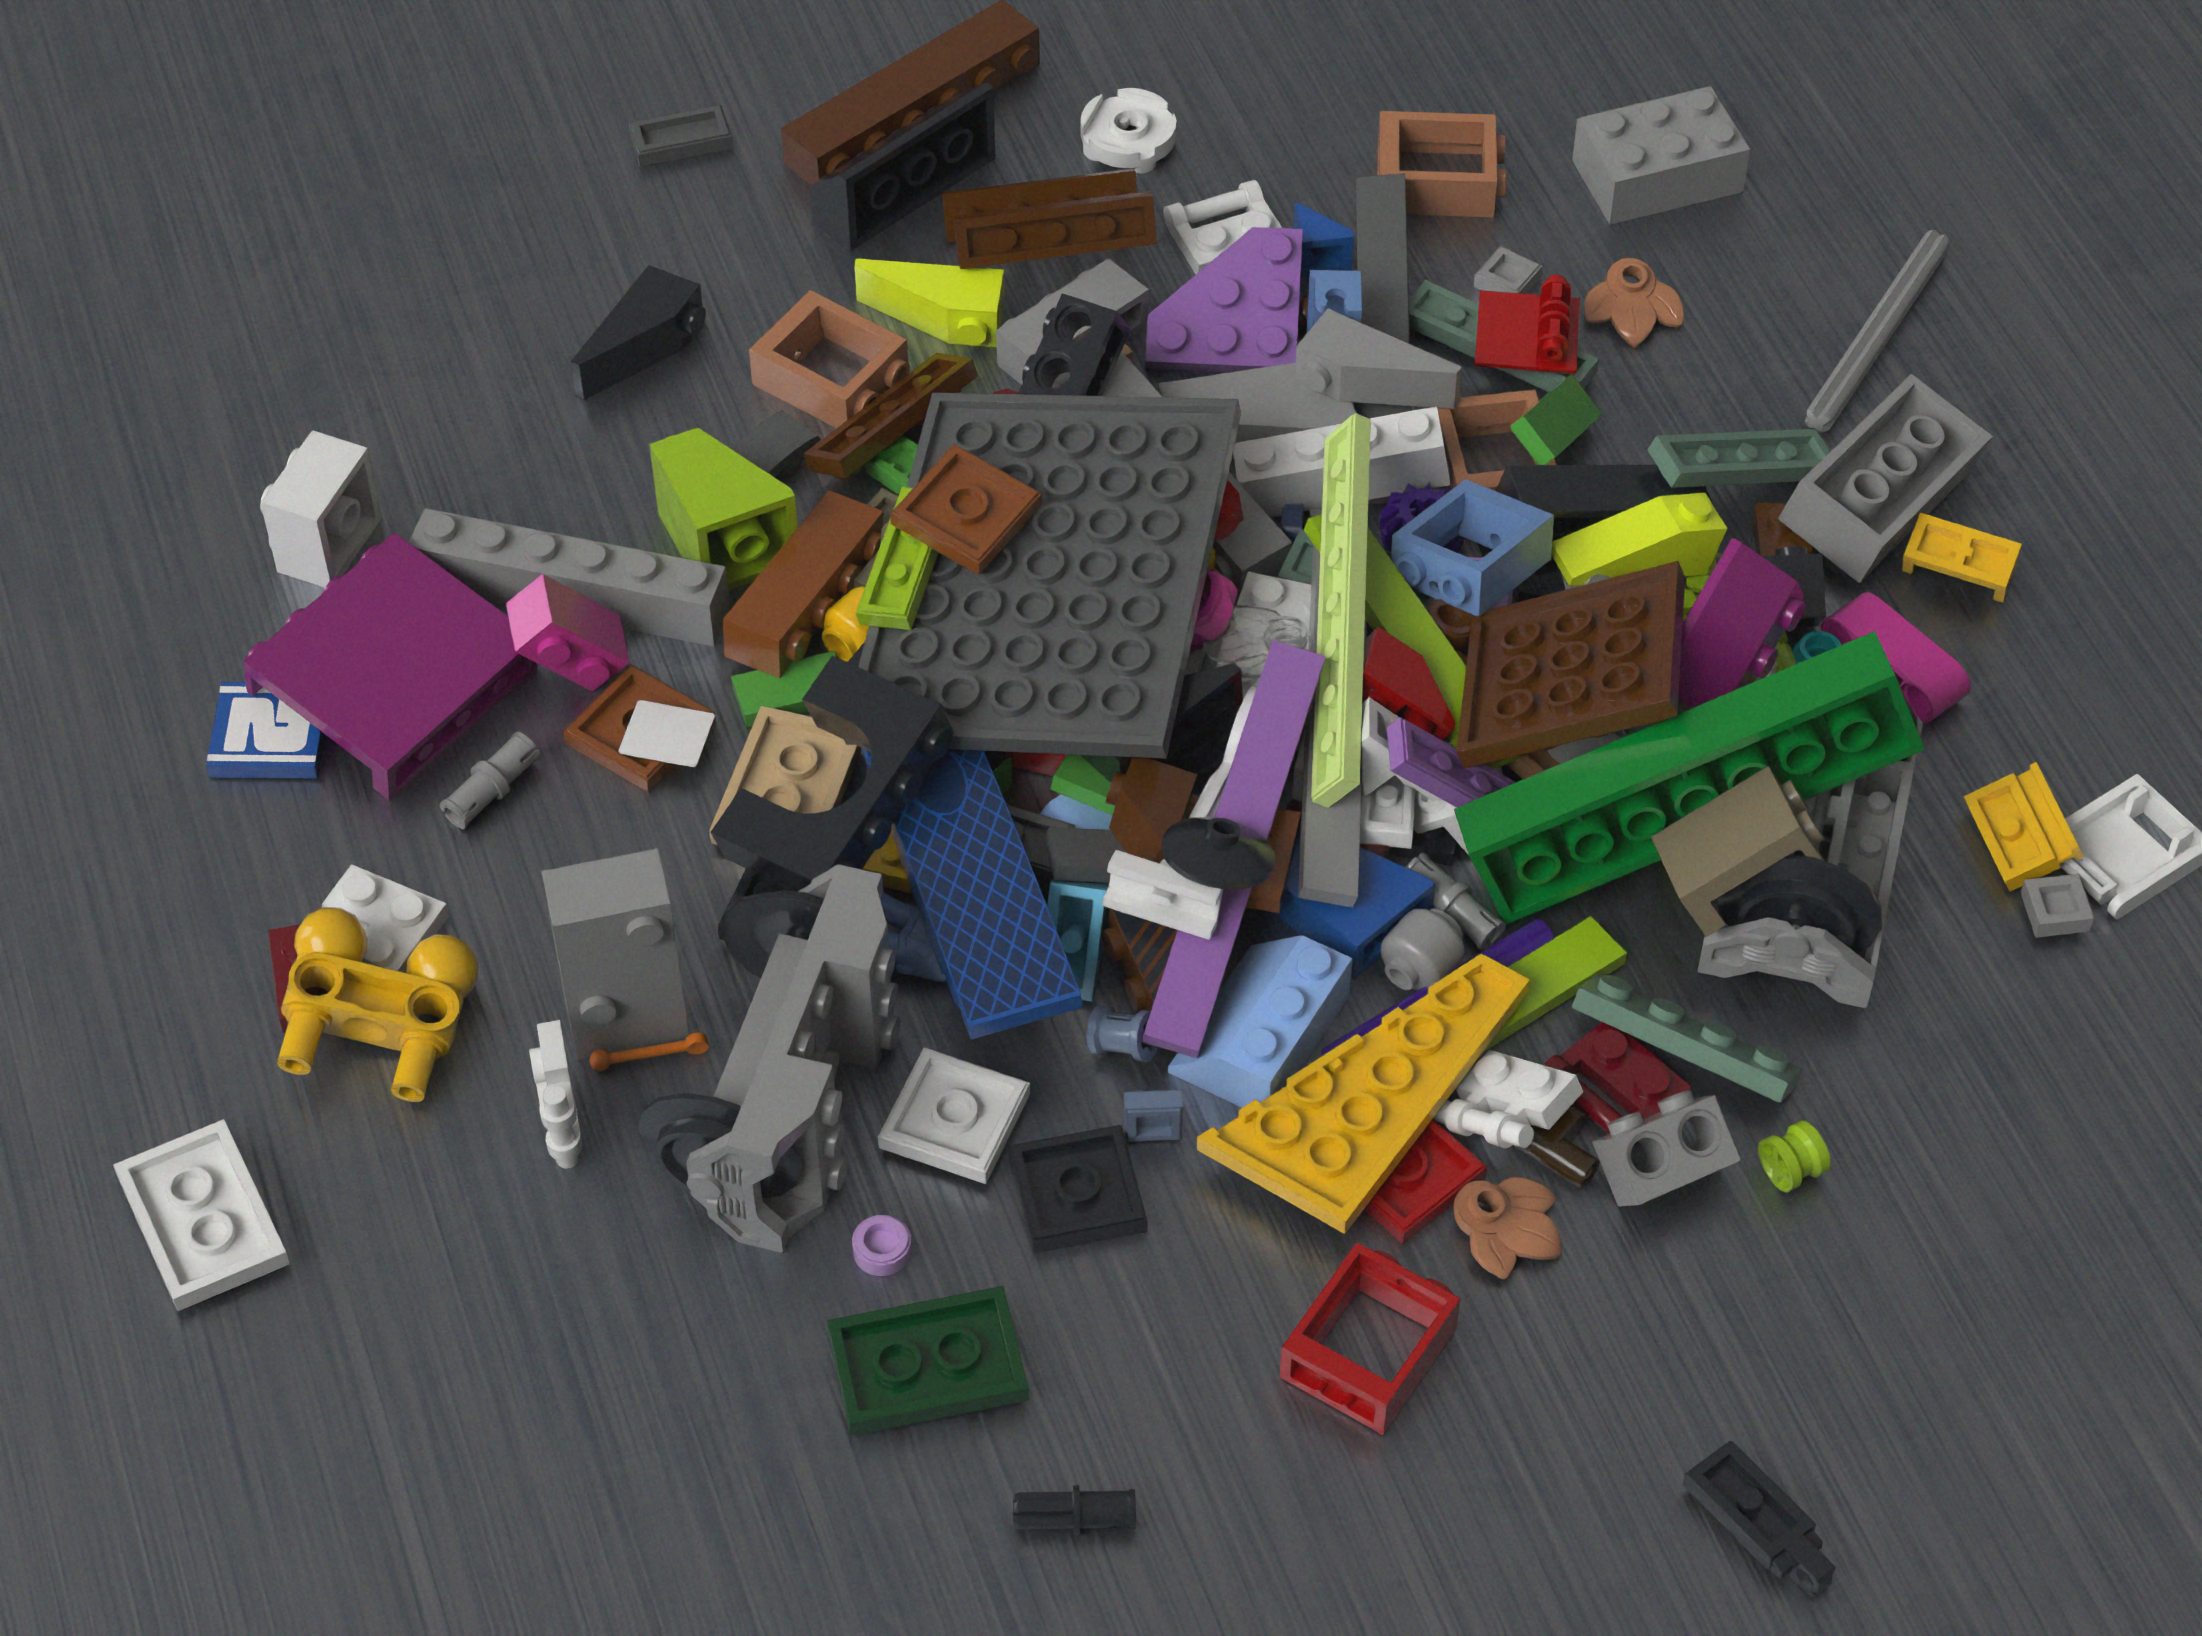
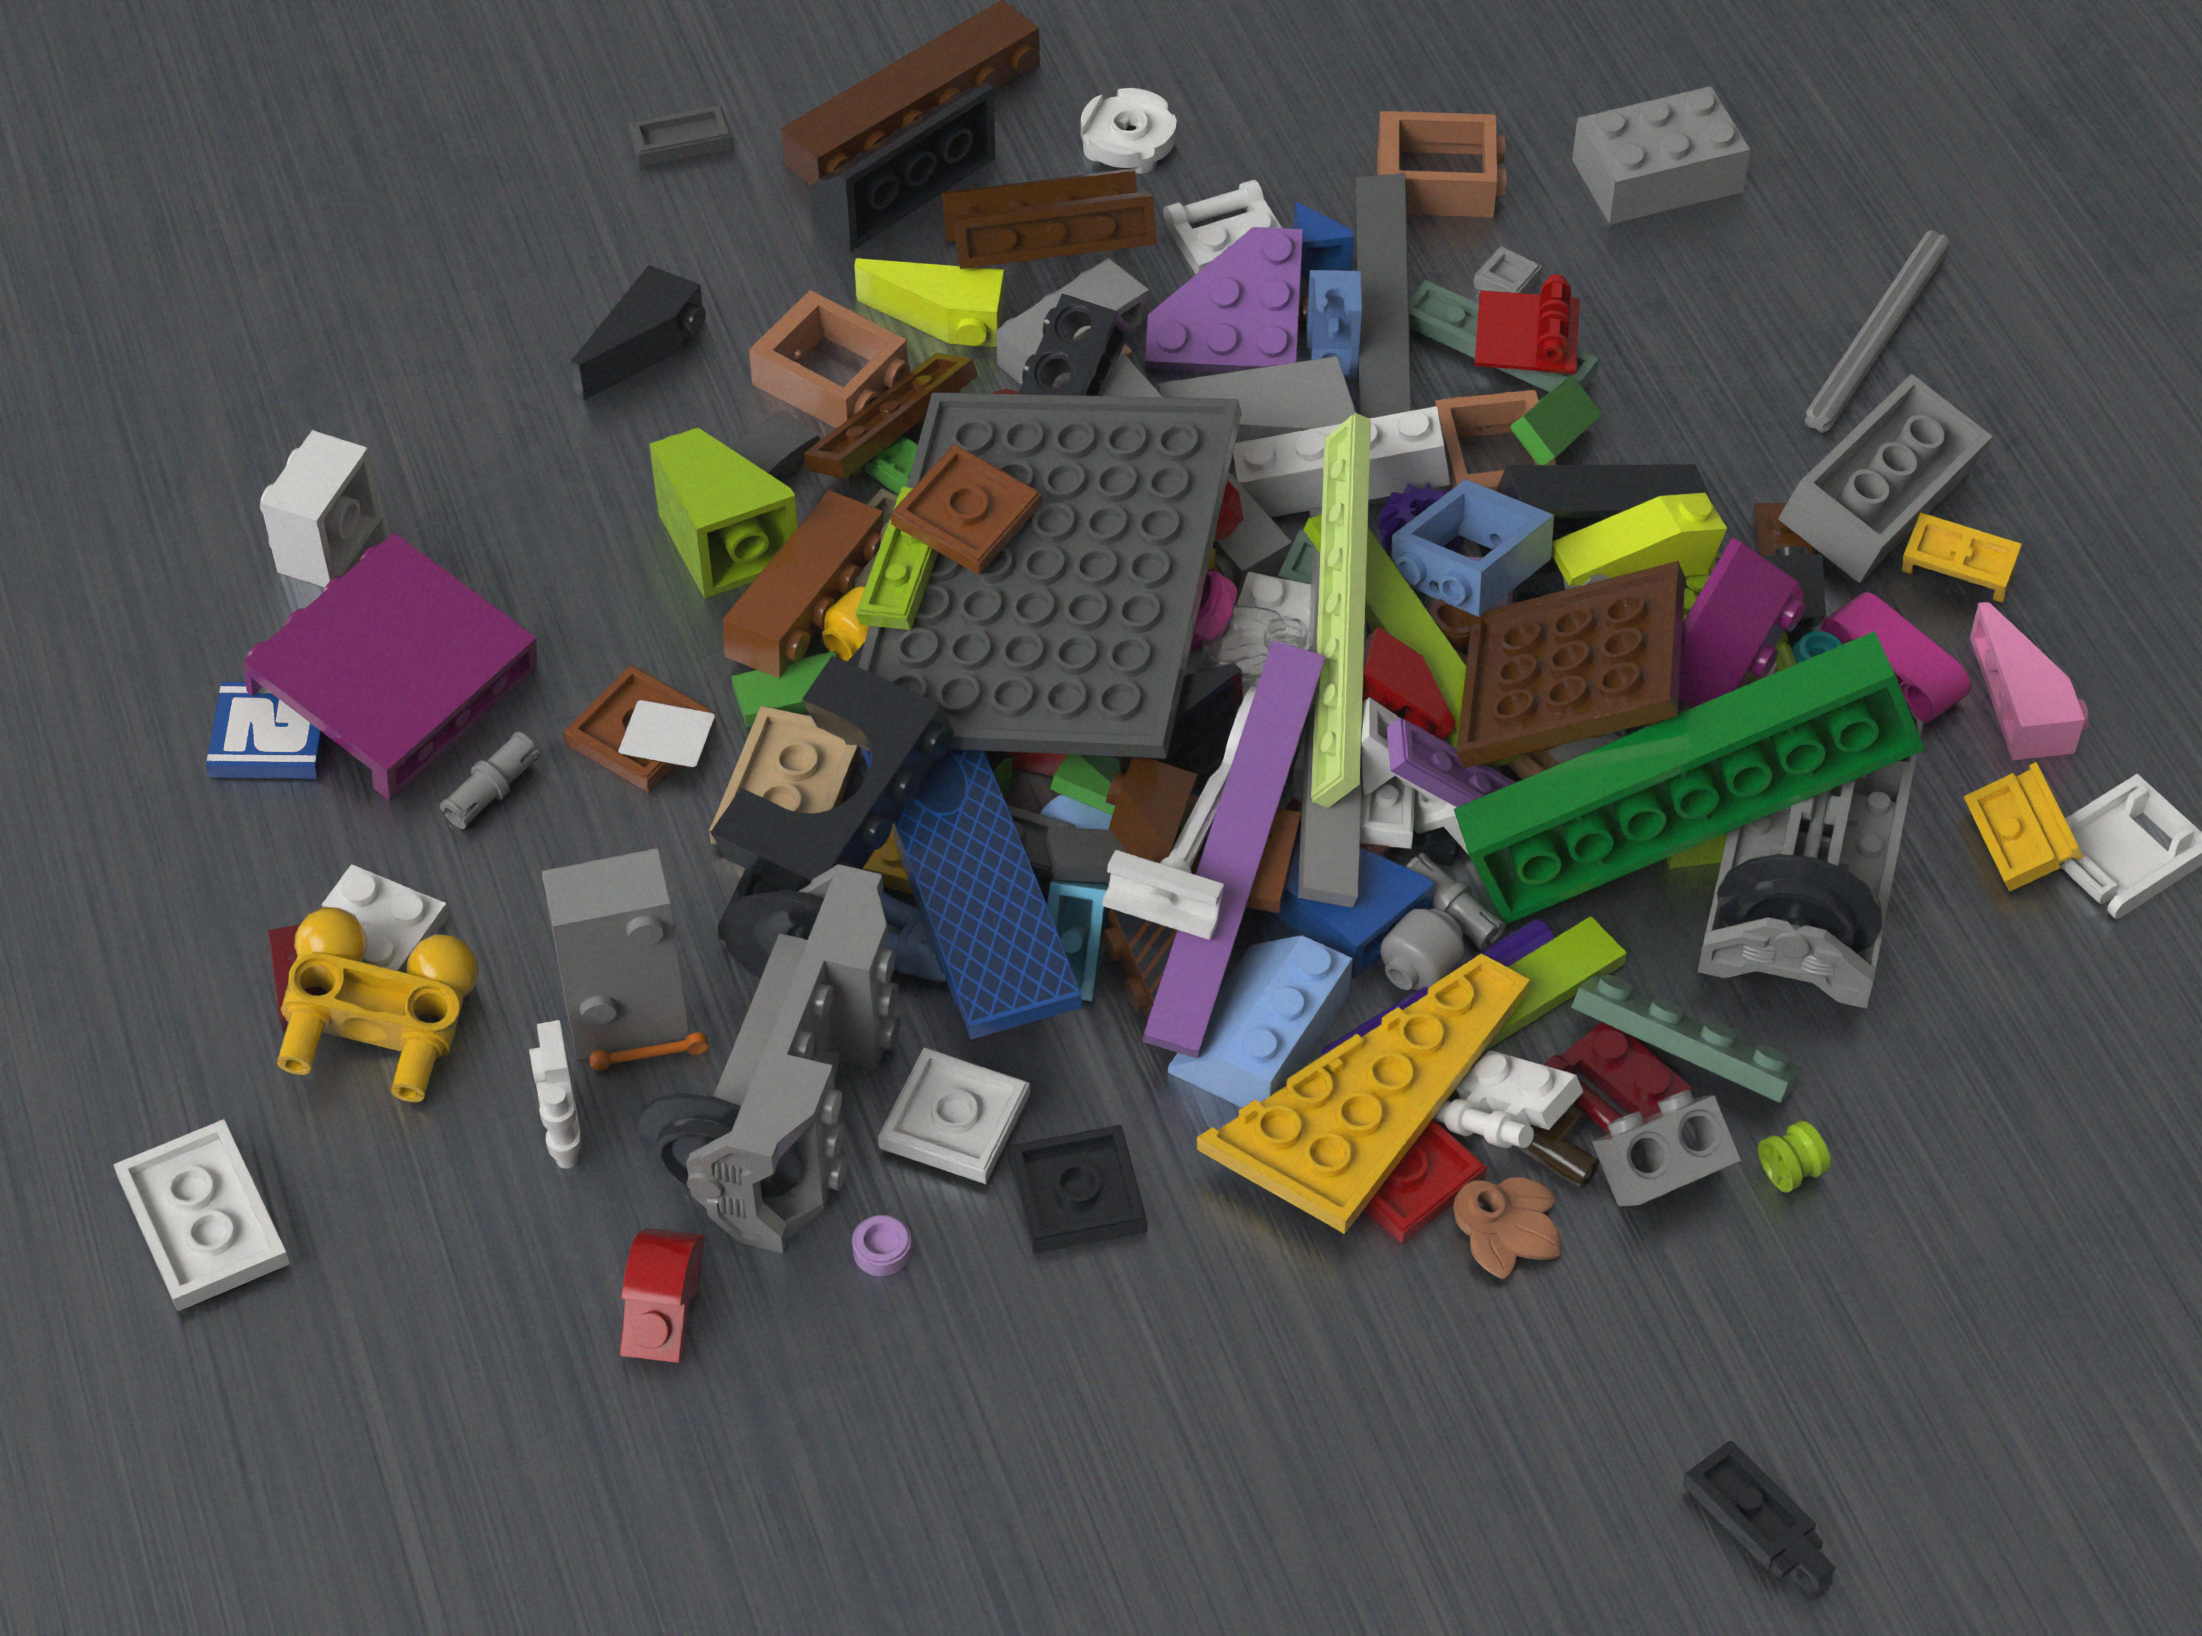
(567, 633): dark pink brick -> none
(645, 588): light grey brick -> none
(657, 1290): none -> red brick
(927, 1360): dark green plate -> none
(1075, 1510): black axle -> none
(1118, 1033): sand blue bush -> none
(1153, 1115): sand blue tile -> none
(1218, 853): black dish -> none
(1293, 520): dark blue tile -> none
(1344, 1382): red window -> none
(1372, 367): light grey slope -> none
(1633, 306): nougat plate -> none
(1734, 841): dark tan panel -> none
(1737, 457): sand green plate -> none
(2026, 689): none -> bright pink slope
(2057, 905): light grey plate -> none

